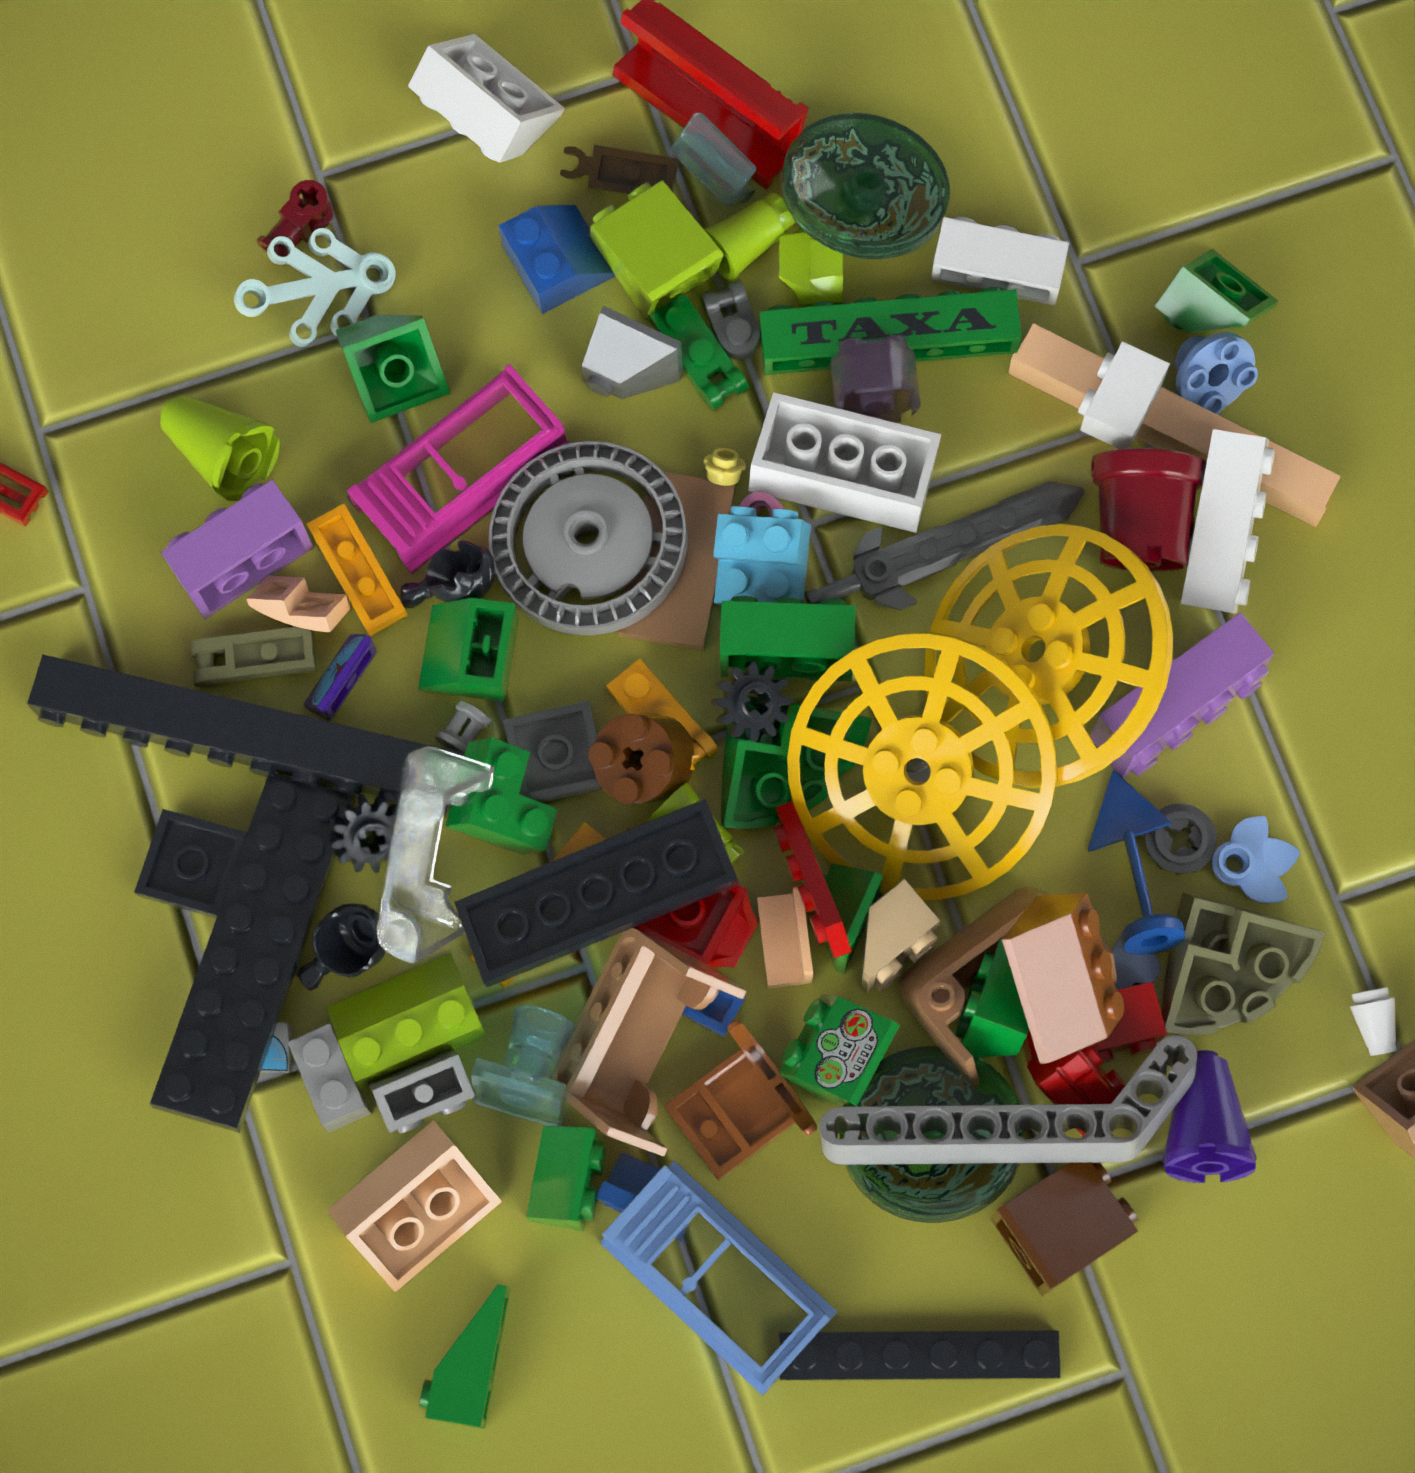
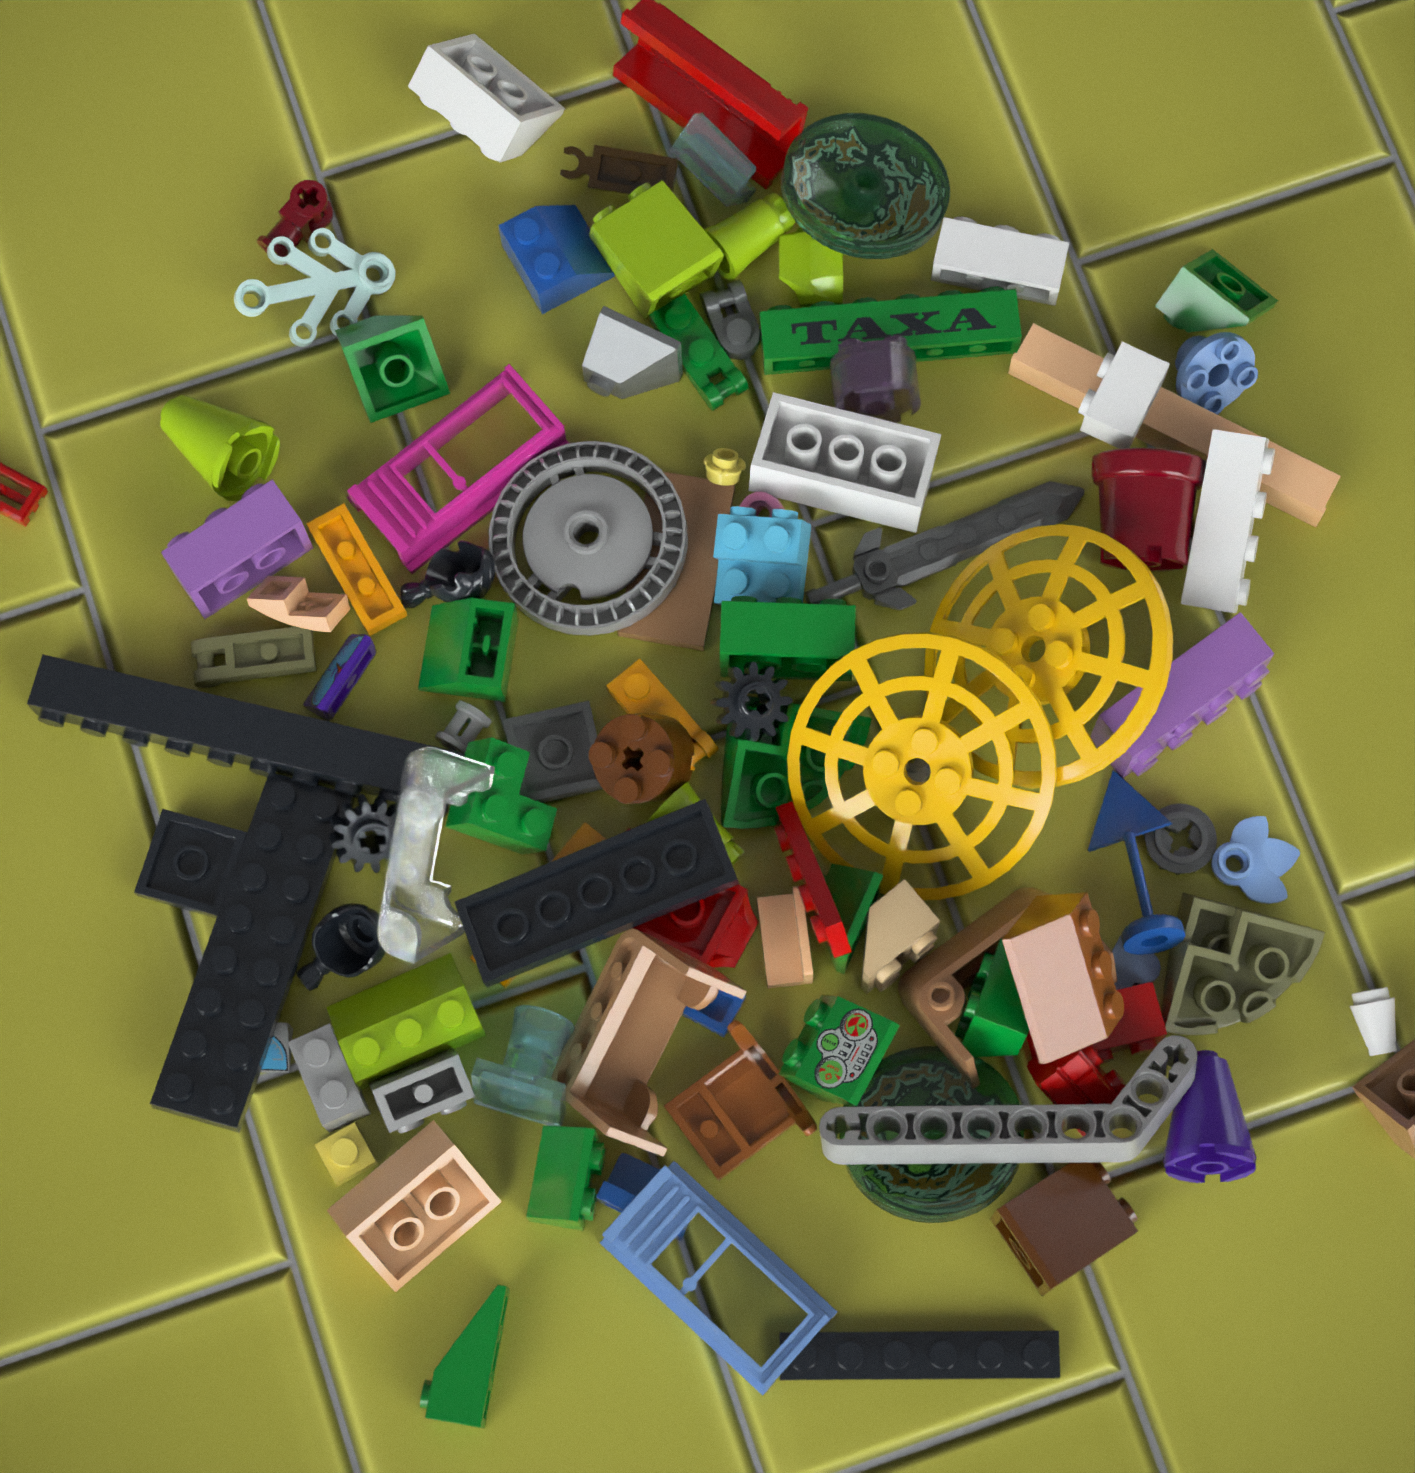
(346, 1154): none -> light yellow plate

